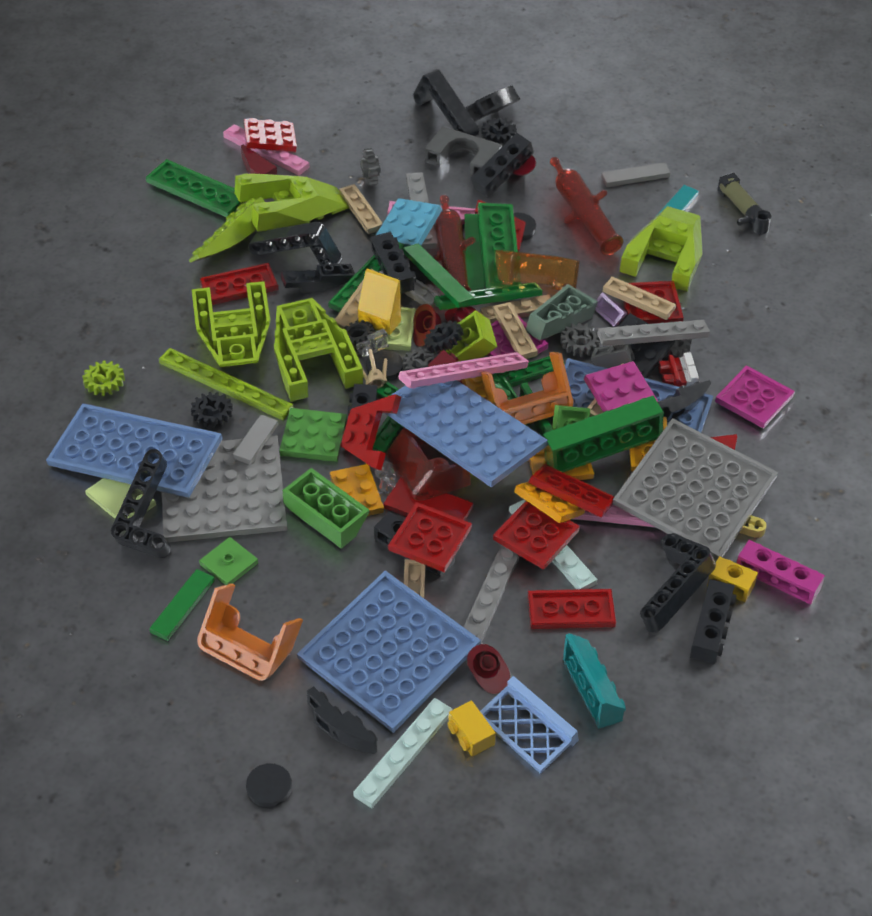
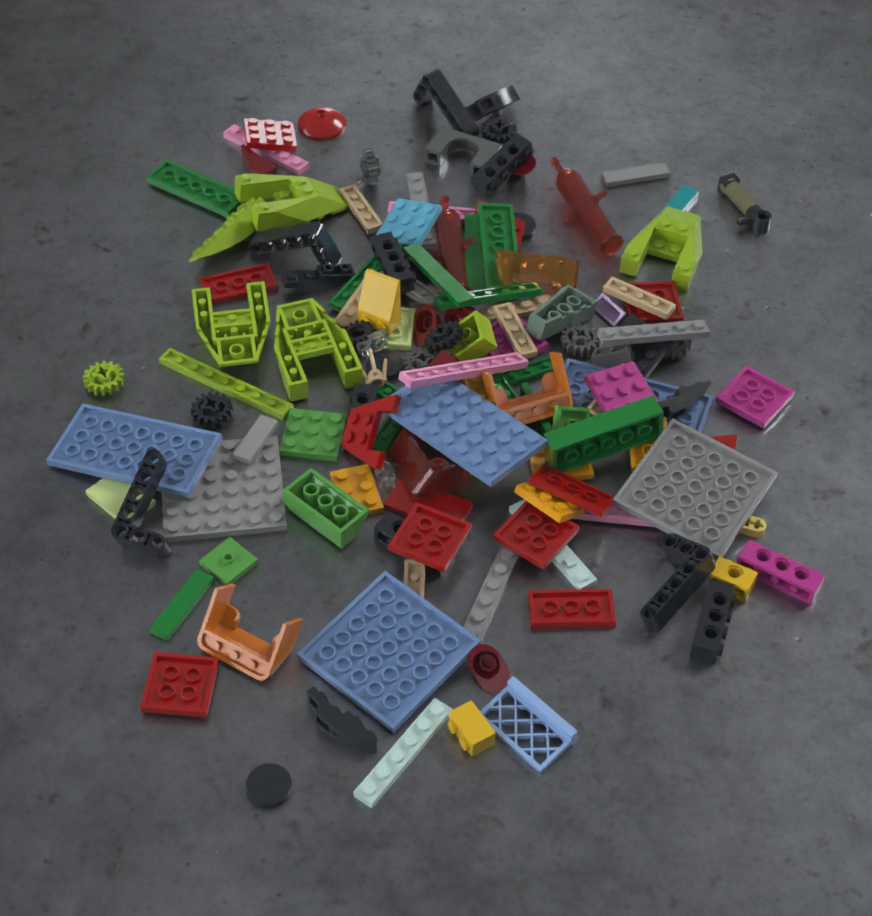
(180, 684): none -> red plate
(321, 123): none -> red dish
(592, 681): teal slope -> none
(680, 370): red hips -> none

